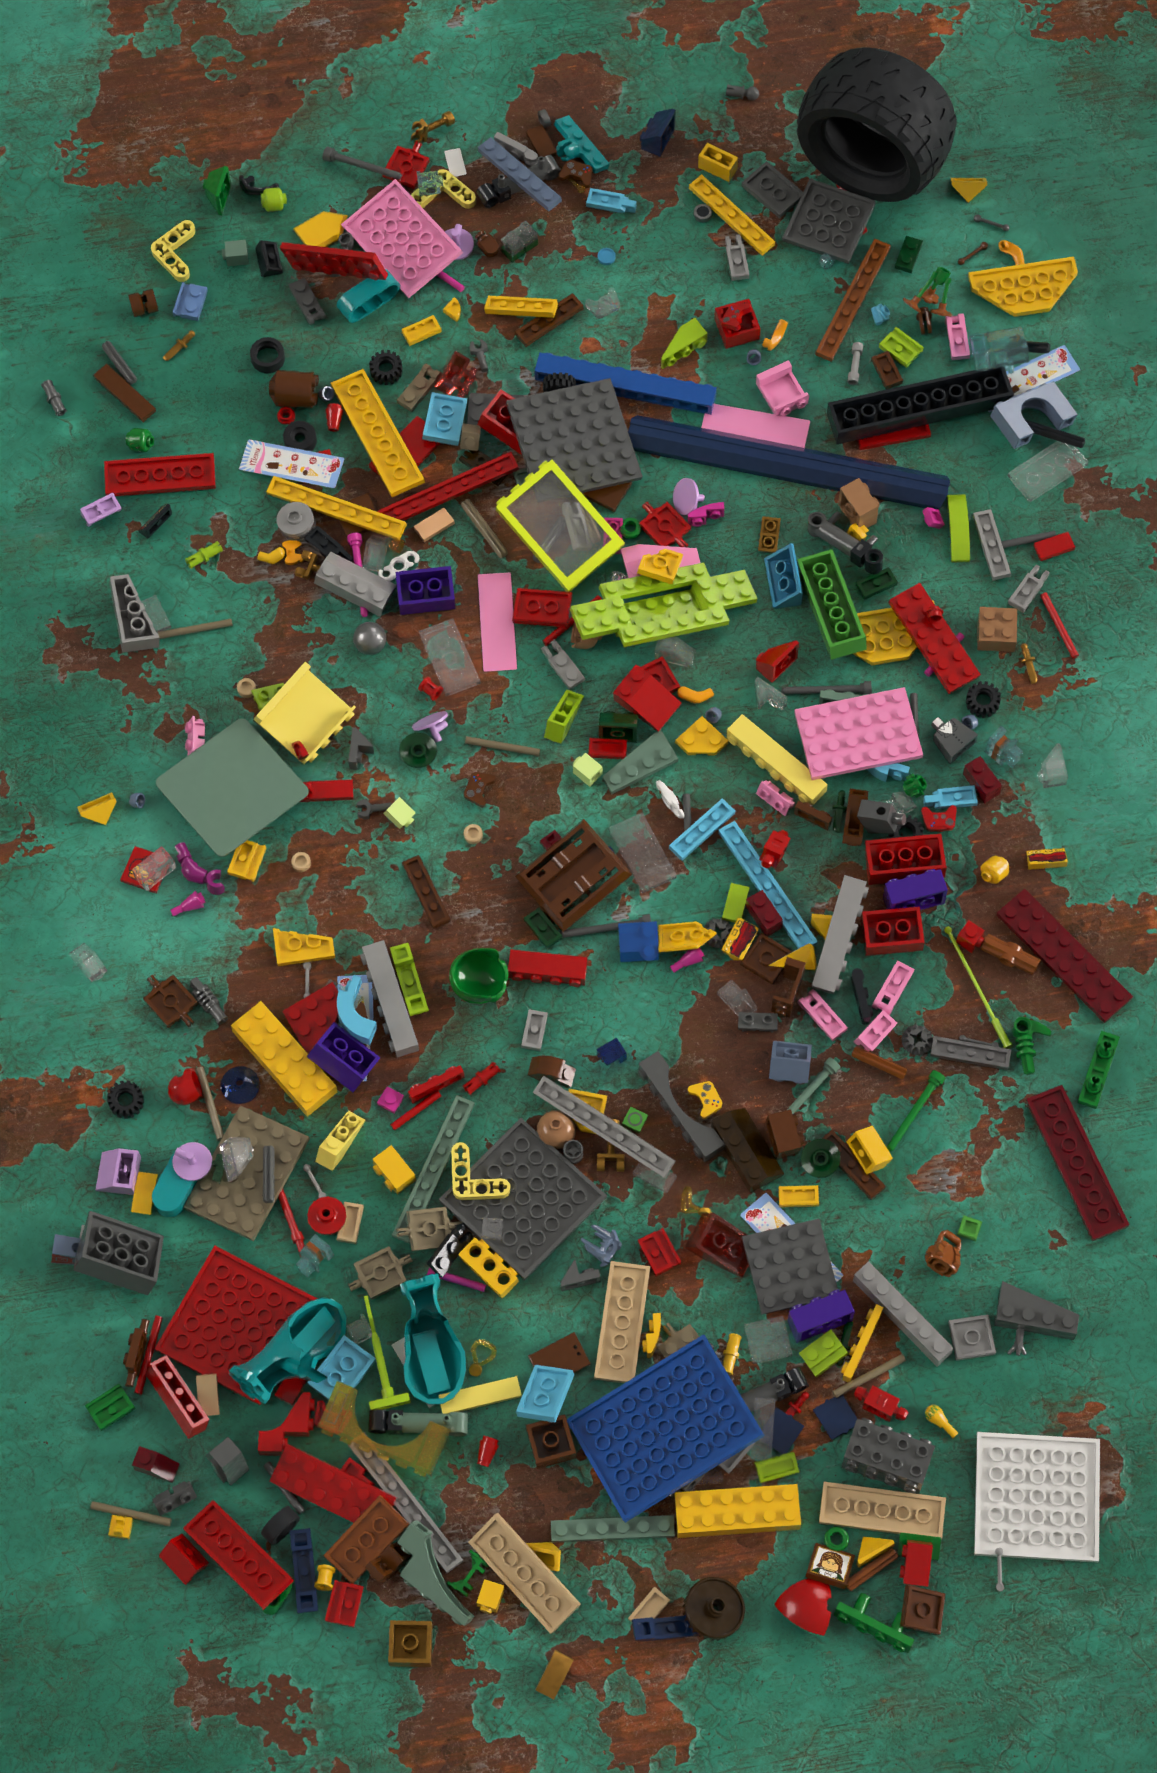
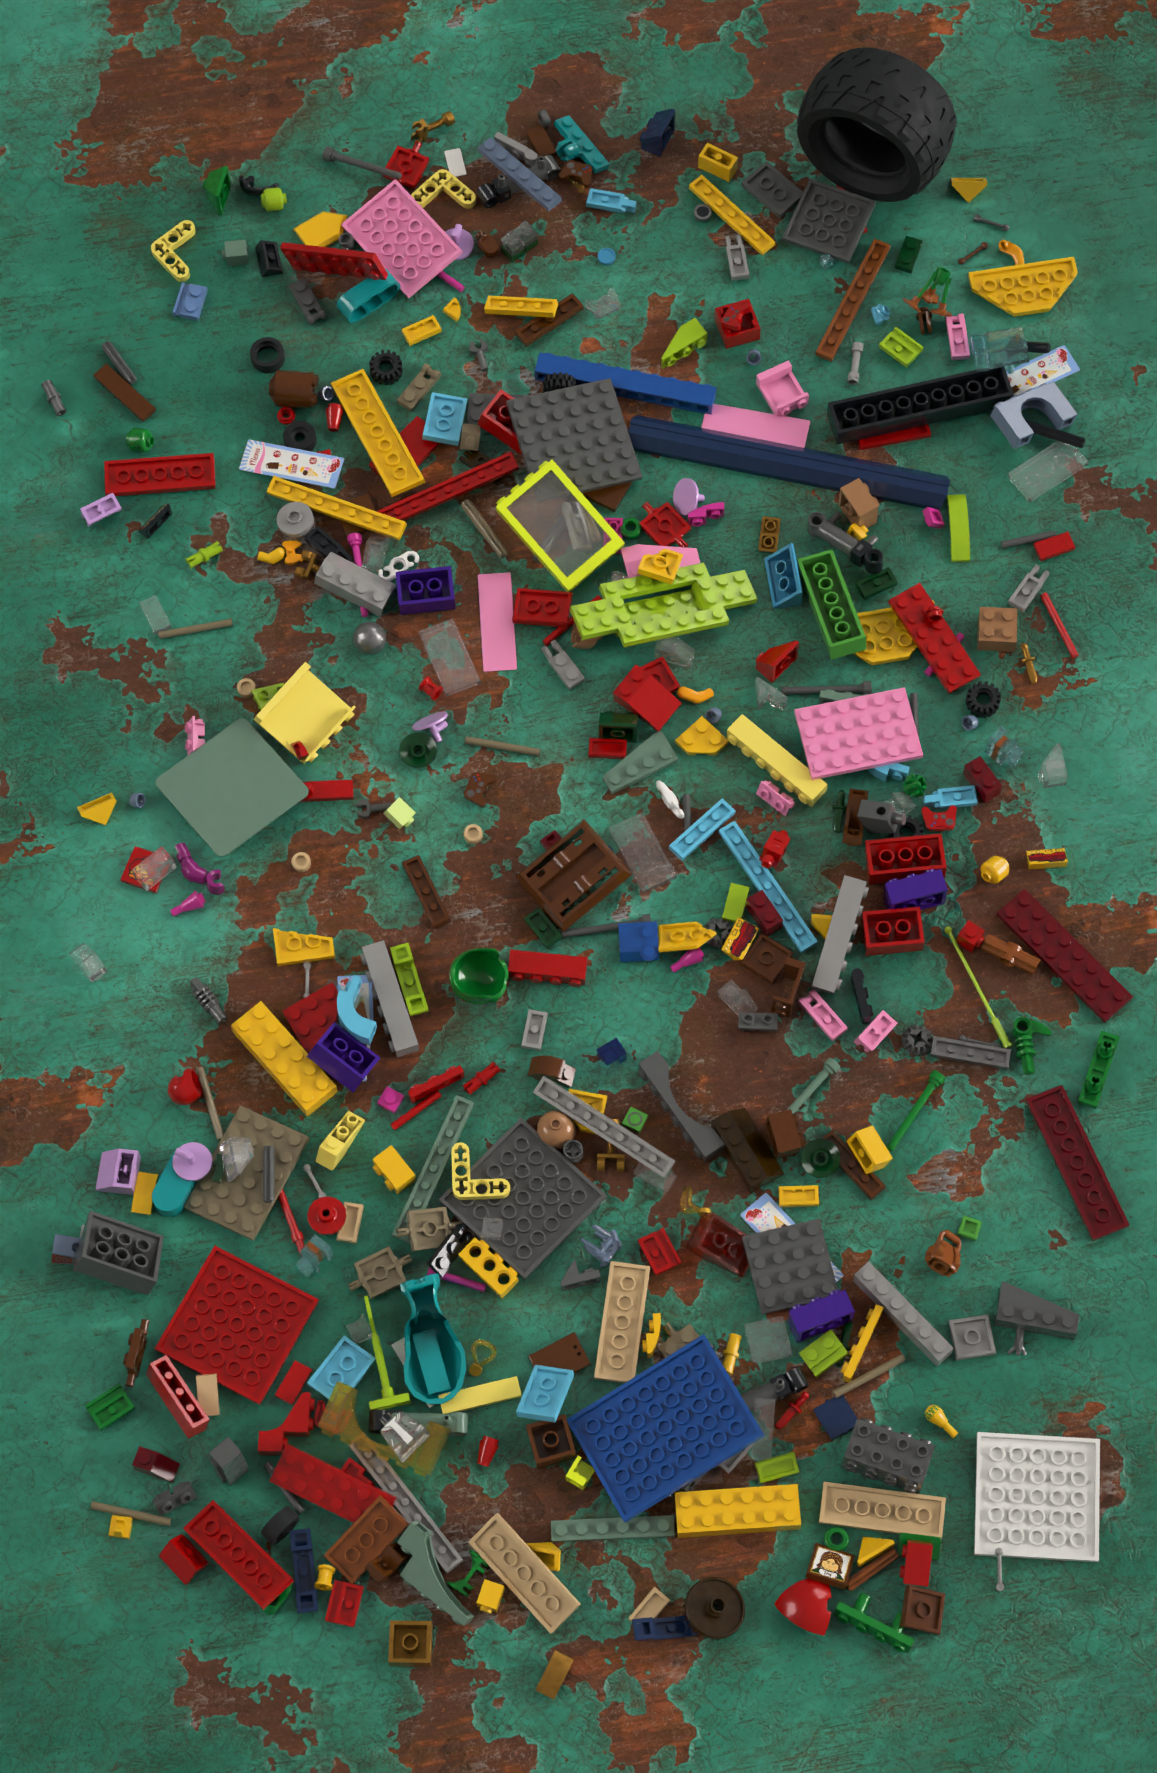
(131, 1109): black tyre -> none
(133, 623): light grey wedge -> none
(138, 307): reddish brown wheel -> none
(148, 1354): red bar -> none
(170, 1001): reddish brown plate -> none
(179, 345): pearl gold piece -> none
(240, 1093): clear blue dish -> none
(247, 860): yellow plate -> none
(293, 1349): teal animal -> none
(358, 745): dark grey slope -> none
(396, 545): clear orange hinge -> none
(403, 1434): none -> clear torso
(429, 183): clear light blue brick -> none
(434, 524): light nougat tile -> none
(452, 373): clear red brick -> none
(563, 716): lime slope -> none
(579, 1473): none -> neon yellow panel
(587, 769): yellowish green brick -> none
(708, 1096): yellow piece -> none
(751, 93): dark grey pin -> none
(777, 335): light orange arm -> none
(785, 1431): dark blue piece -> none
(790, 1062): sand blue slope -> none
(804, 954): yellow sticker -> none
(813, 815): reddish brown plate -> none
(879, 1062): dark orange axle -> none
(880, 1403): red piece -> none
(887, 370): reddish brown plate -> none
(893, 987): bright pink plate -> none
(952, 738): dark grey torso -> none
(991, 544): light grey plate -> none

